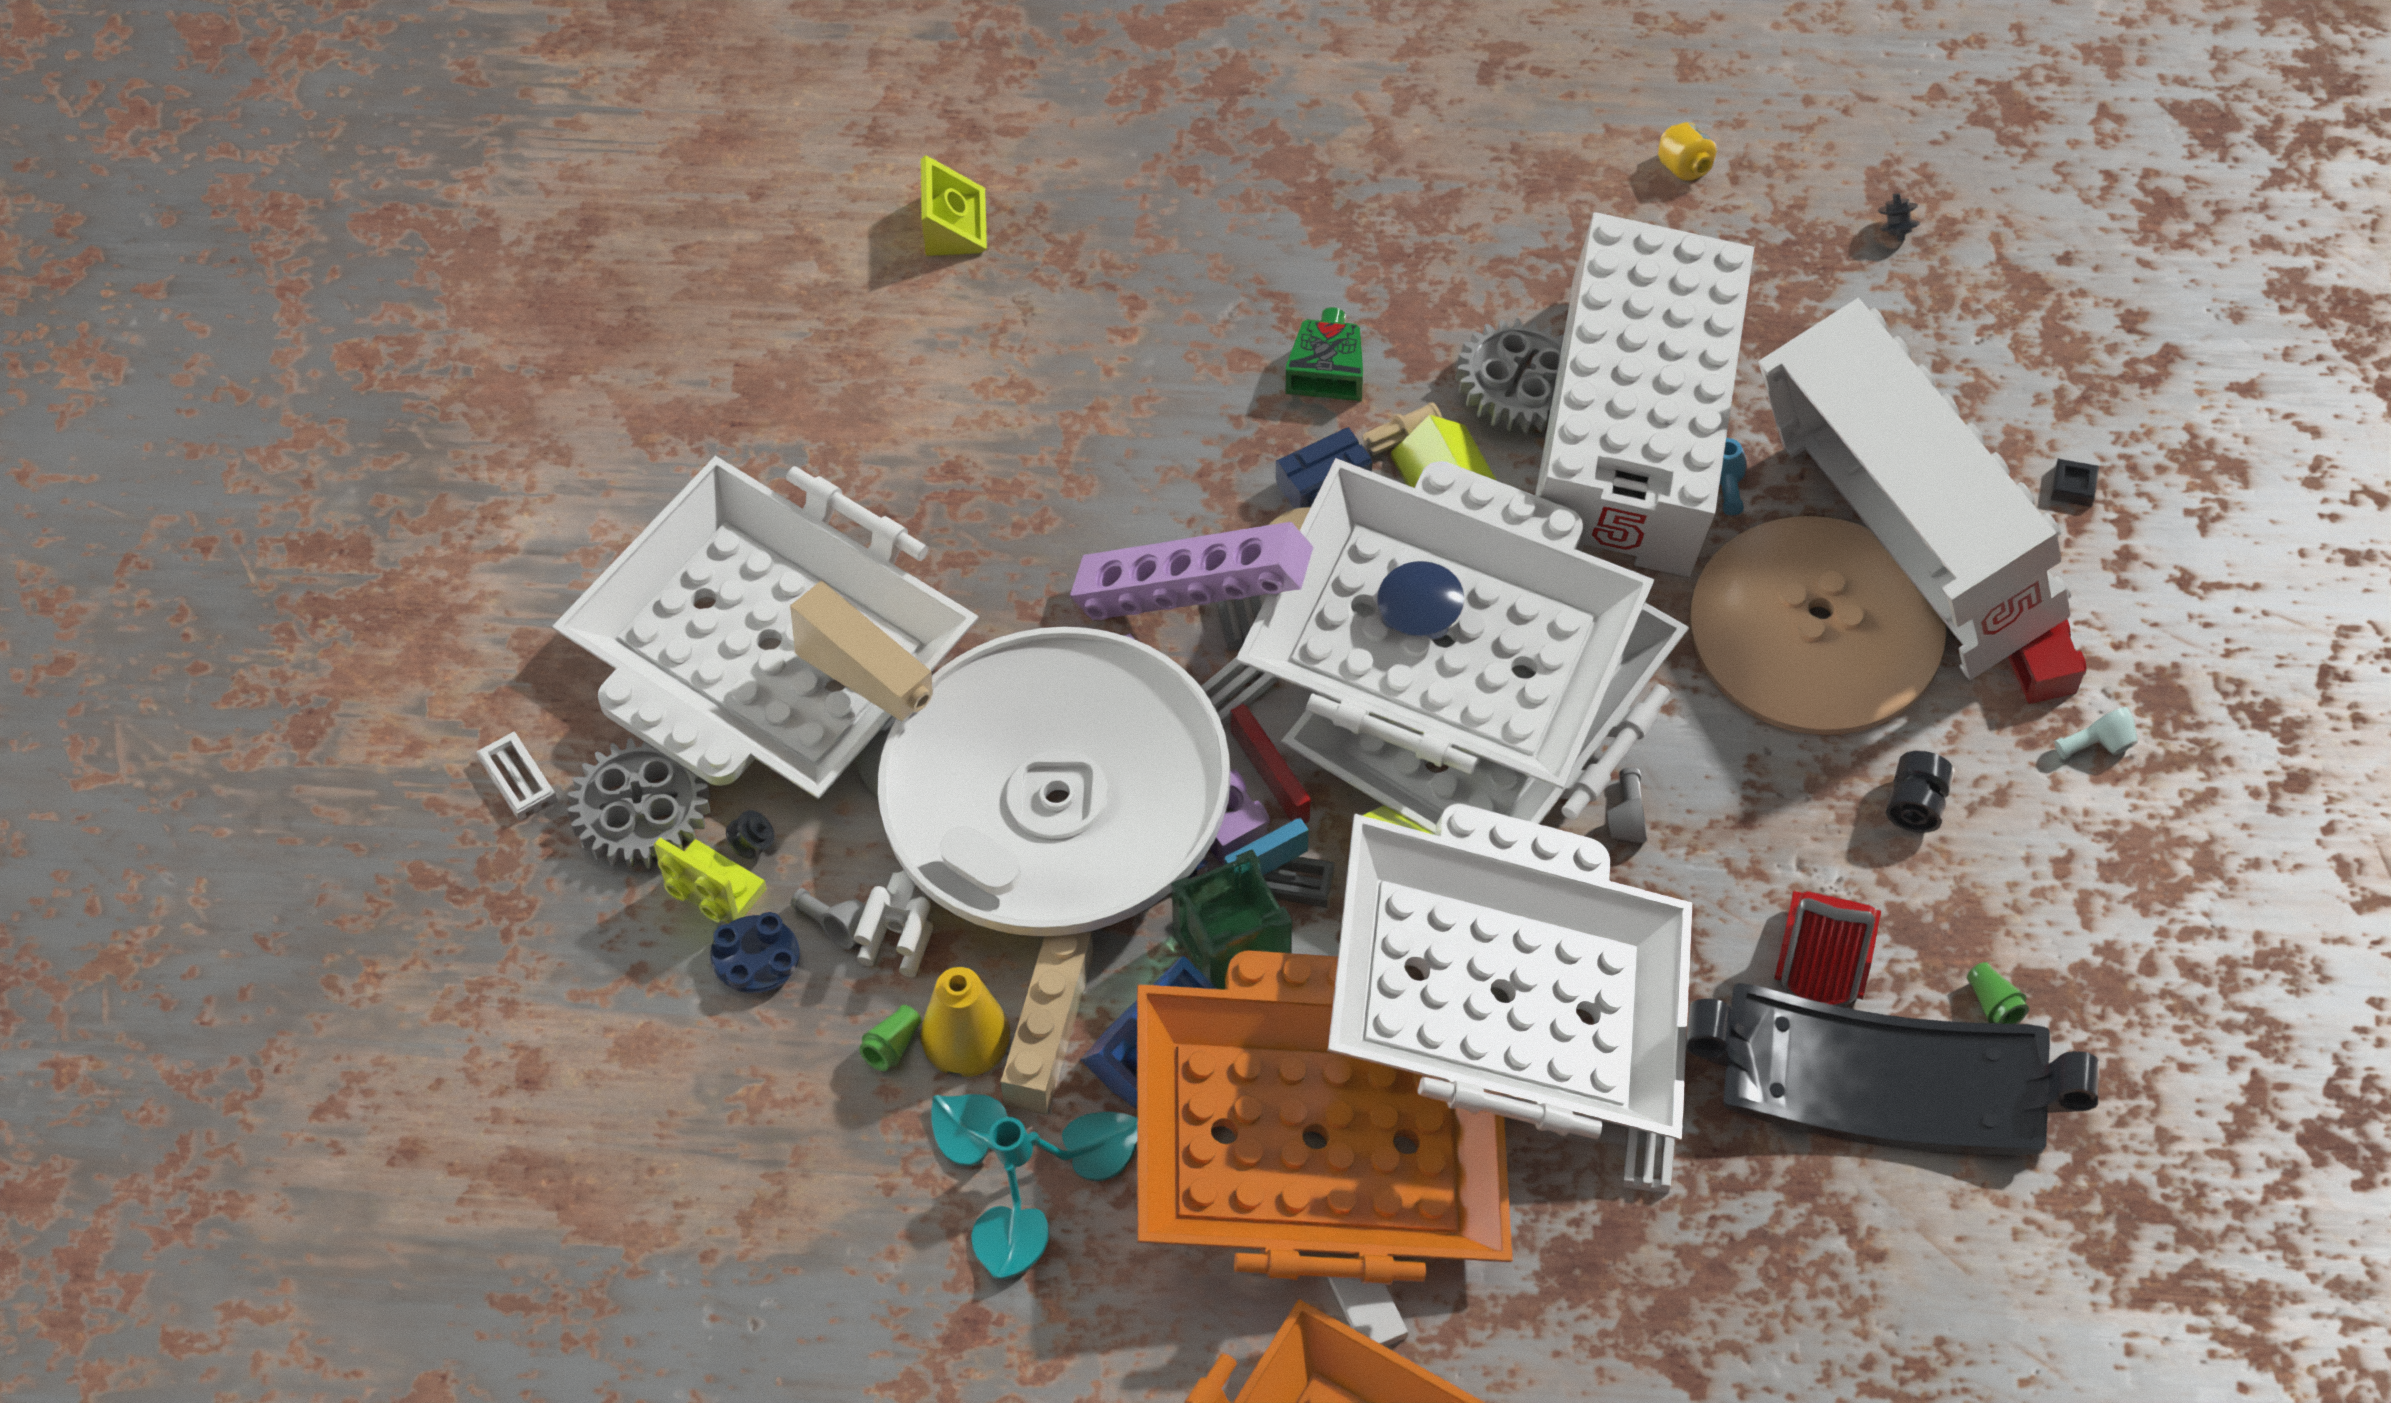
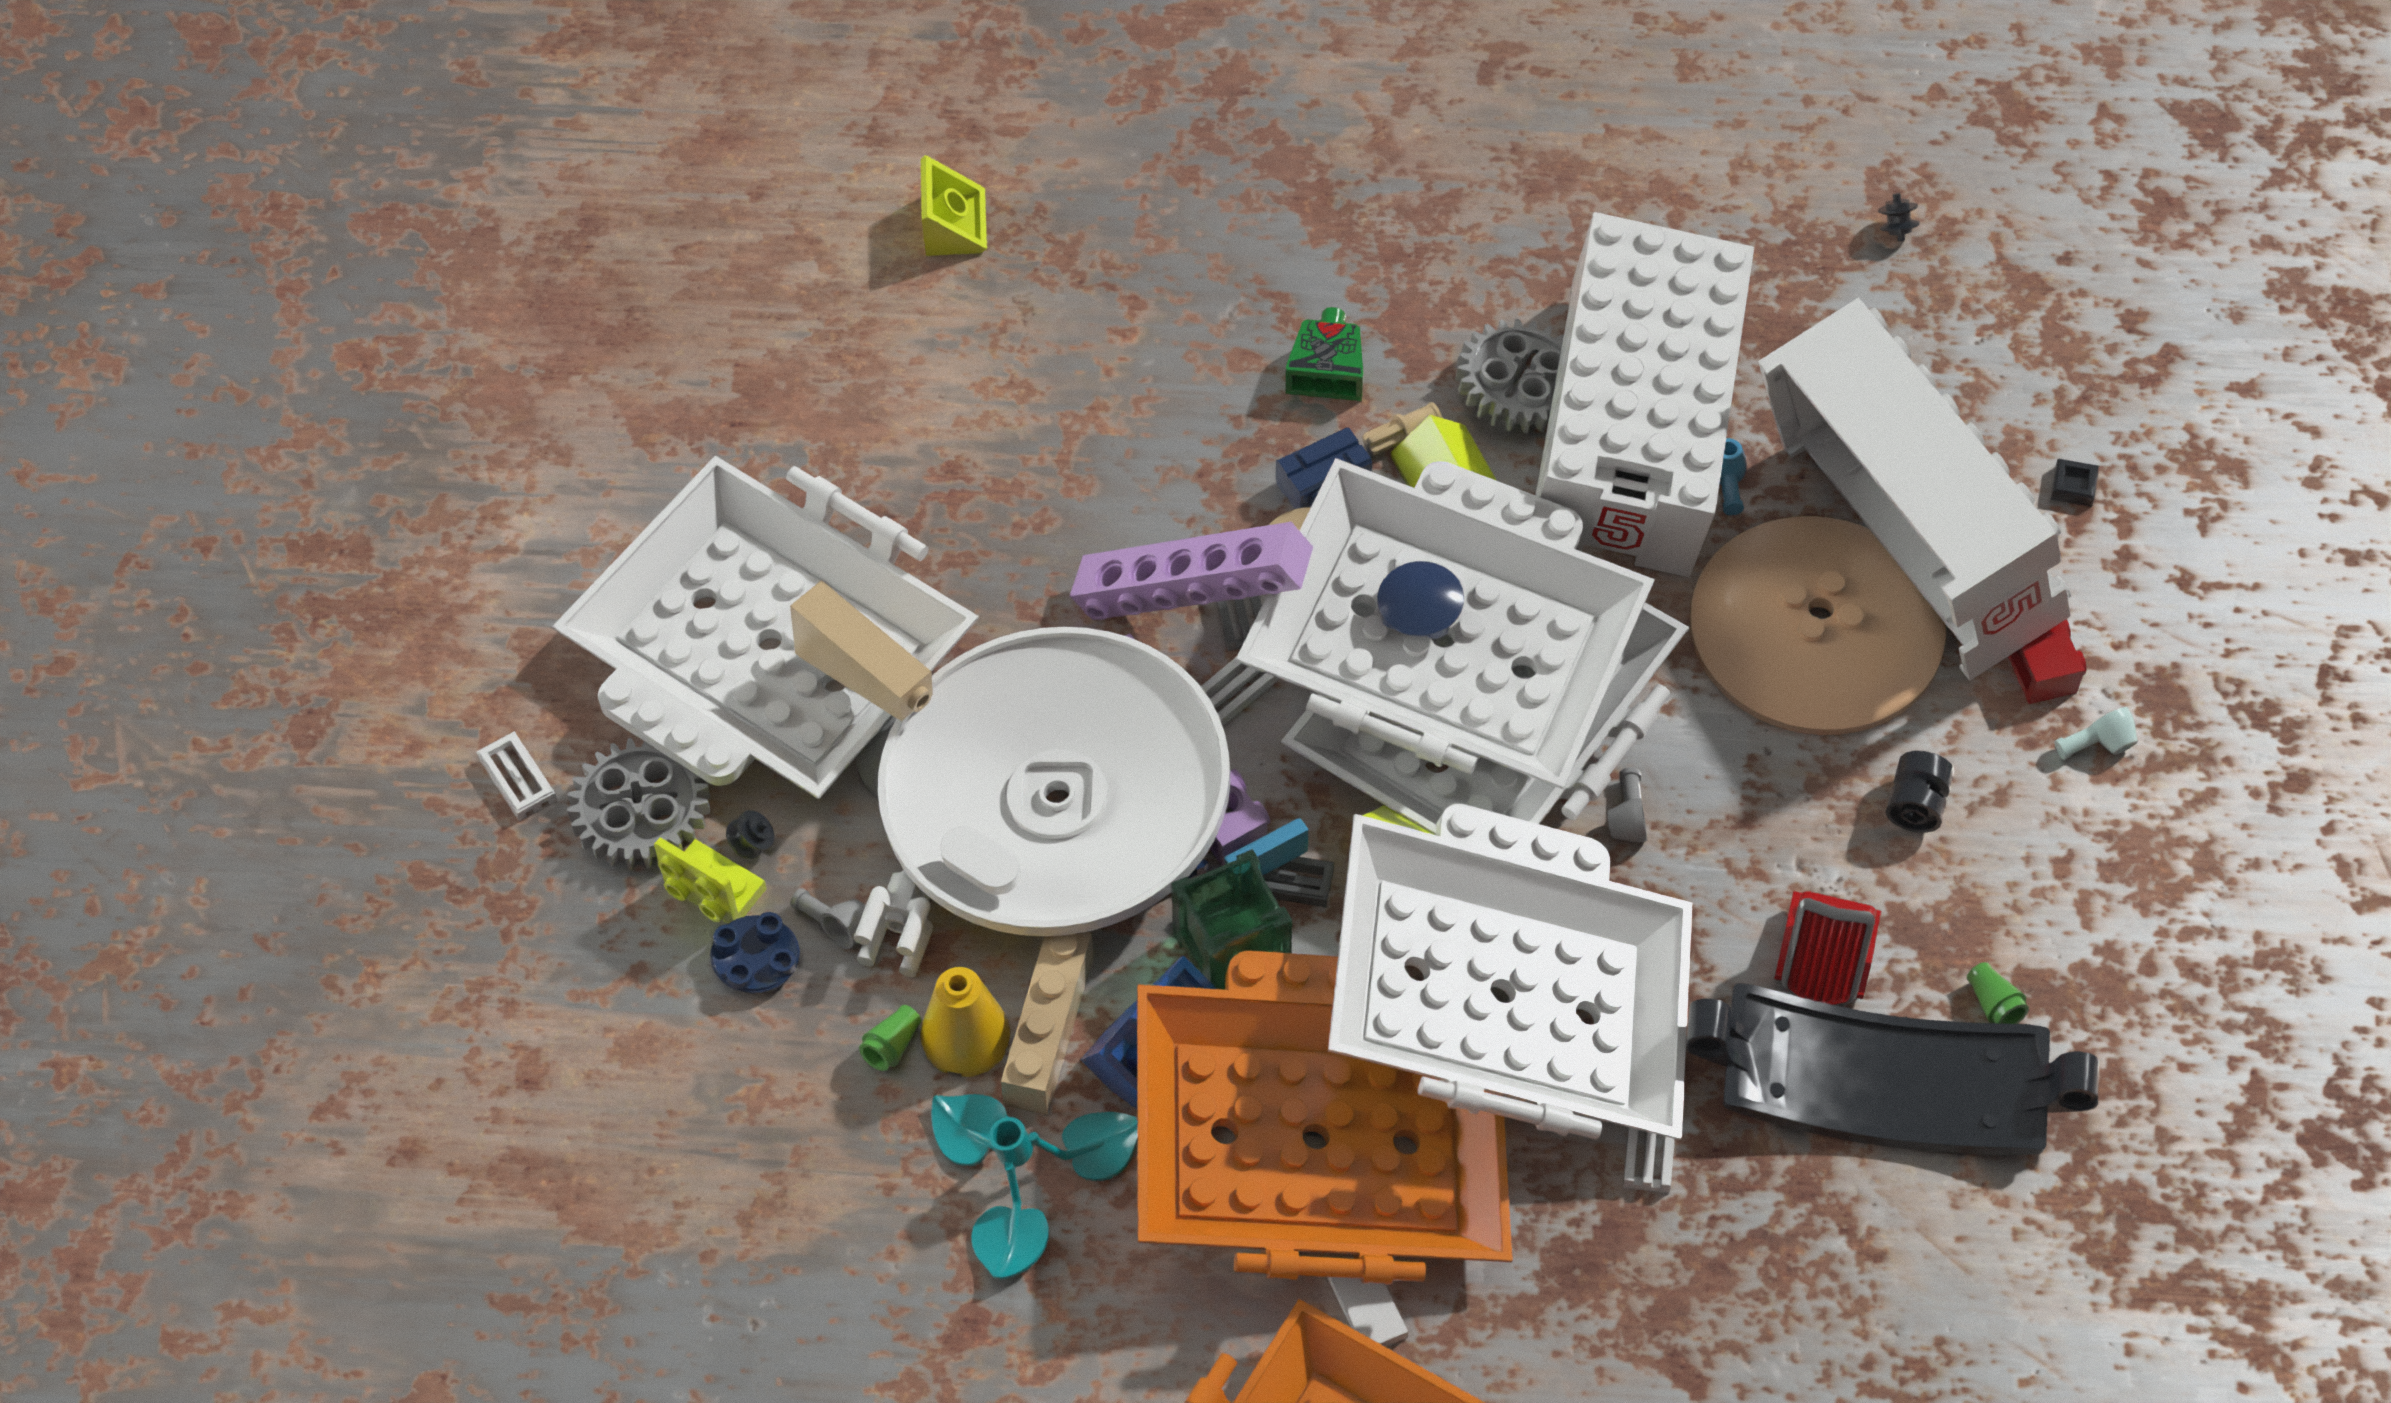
(1269, 764): red tile -> none
(1687, 151): yellow head -> none

